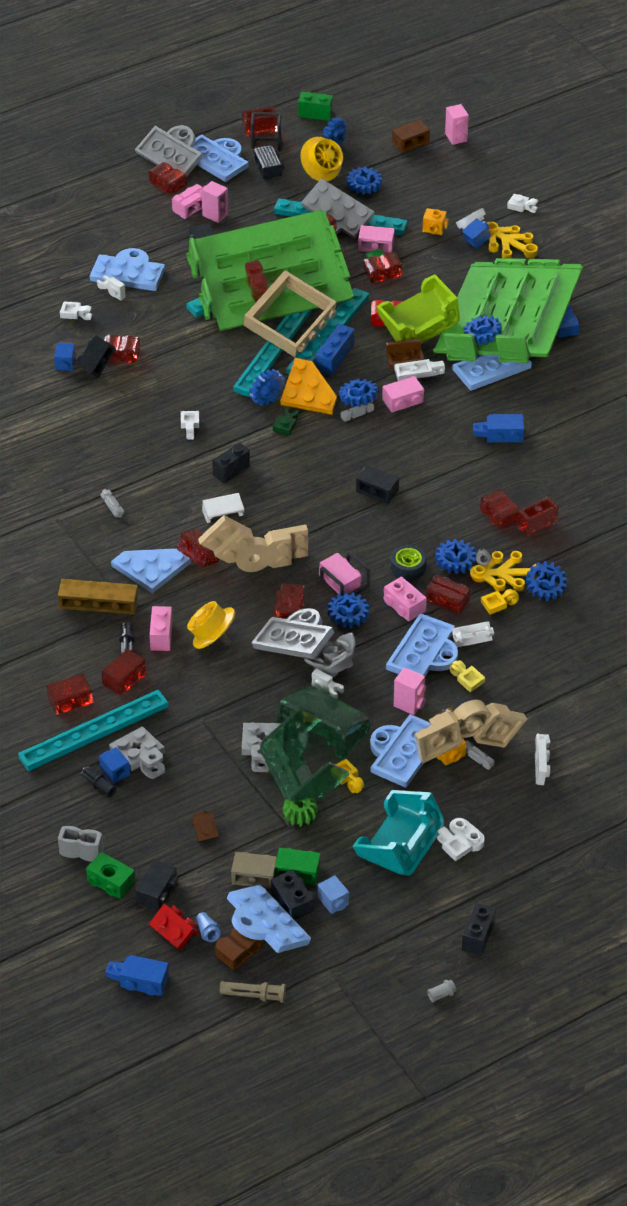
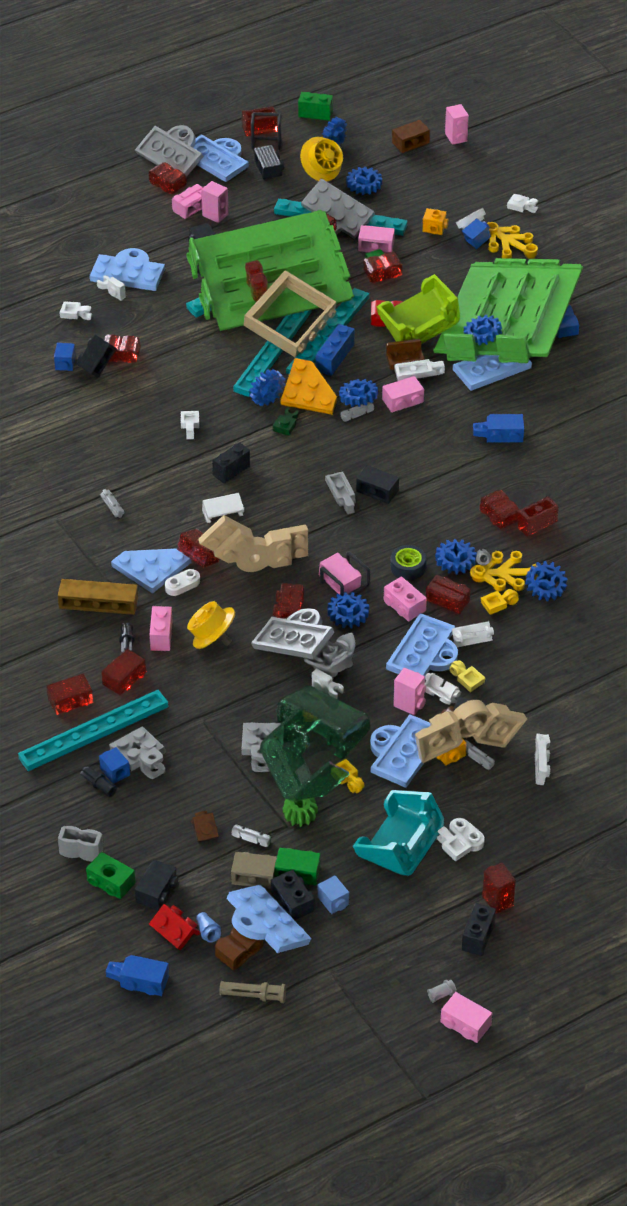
(182, 582): none -> white plate
(251, 835): none -> light grey axle
(341, 491): none -> light grey hinge
(446, 693): none -> white hinge
(466, 1017): none -> bright pink brick
(499, 887): none -> clear red brick

